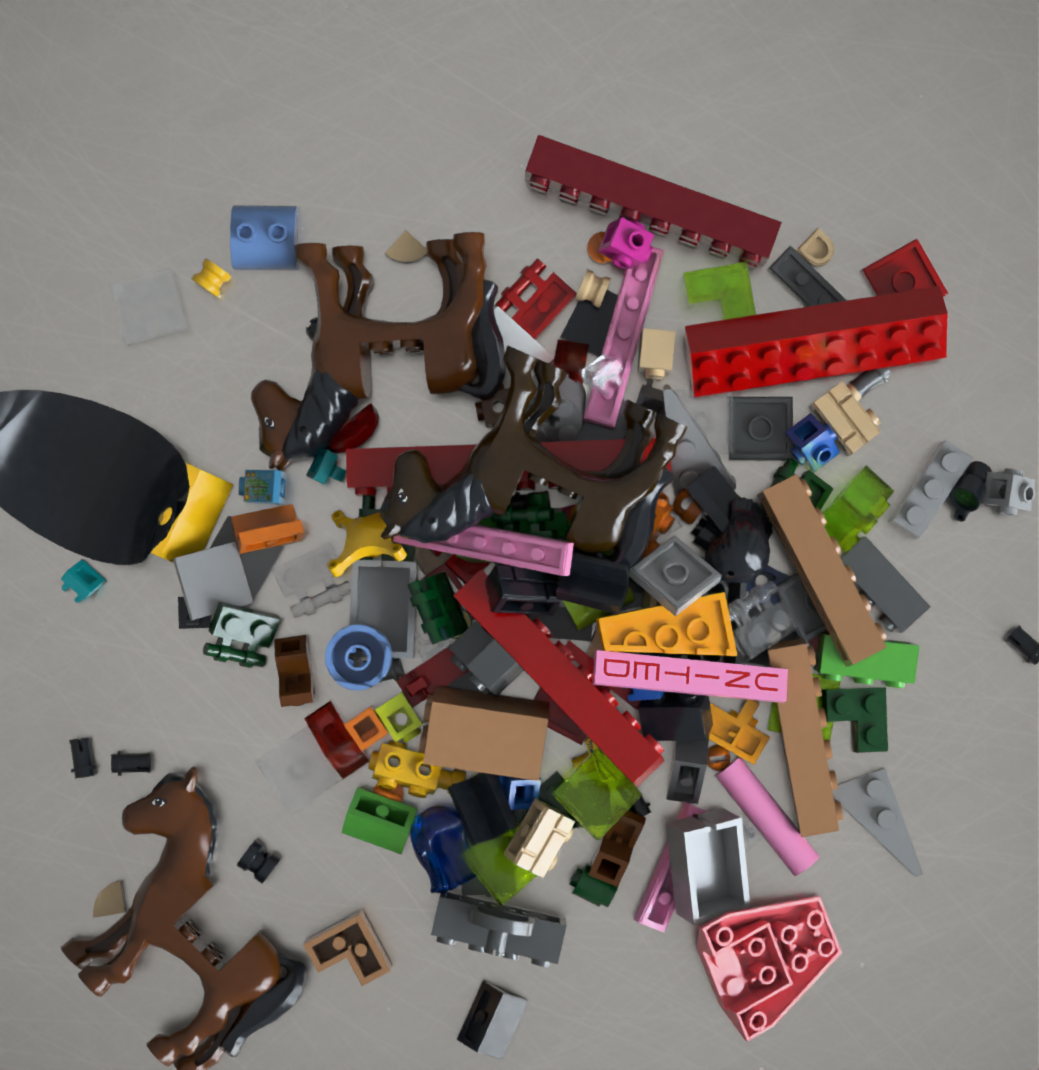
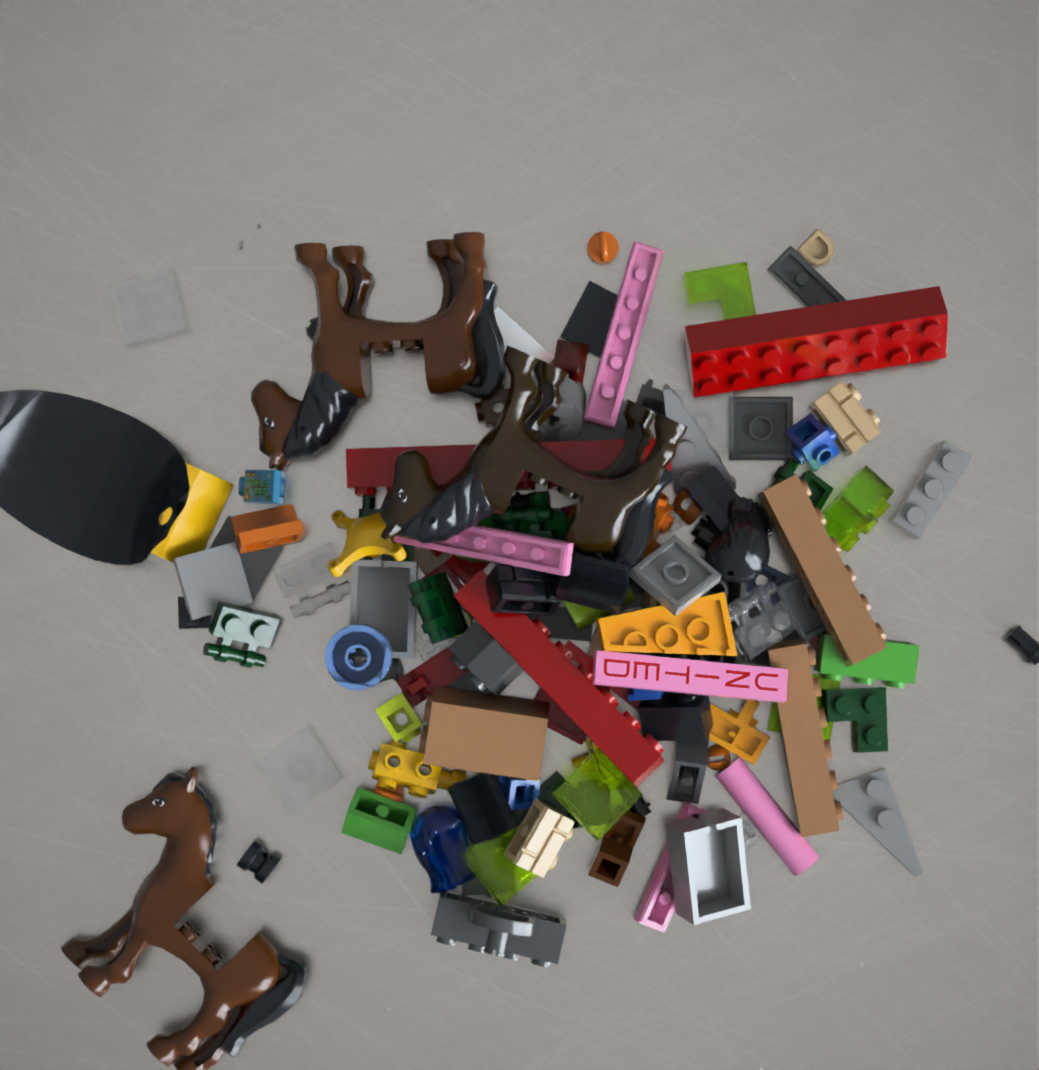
(82, 580): teal tile -> none
(82, 760): black pin -> none
(110, 900): tan tile -> none
(130, 763): black pin -> none
(211, 277): yellow wheel -> none
(263, 237): medium blue brick -> none
(294, 671): reddish brown brick -> none
(324, 466): teal tile -> none
(335, 740): clear red slope -> none
(352, 940): medium nougat brick -> none
(355, 430): red tile -> none
(366, 728): orange brick -> none
(406, 249): tan tile -> none
(491, 1021): panel -> none
(543, 305): red plate -> none
(592, 889): dark green brick -> none
(593, 288): tan wheel -> none
(602, 371): clear tile -> none
(626, 243): dark pink brick -> none
(651, 201): dark red brick -> none
(656, 353): tan brick -> none
(766, 959): coral wedge -> none
(870, 379): dark grey pin -> none
(884, 586): dark grey brick -> none
(902, 271): red tile -> none
(969, 490): black piece -> none
(1009, 491): light grey brick -> none

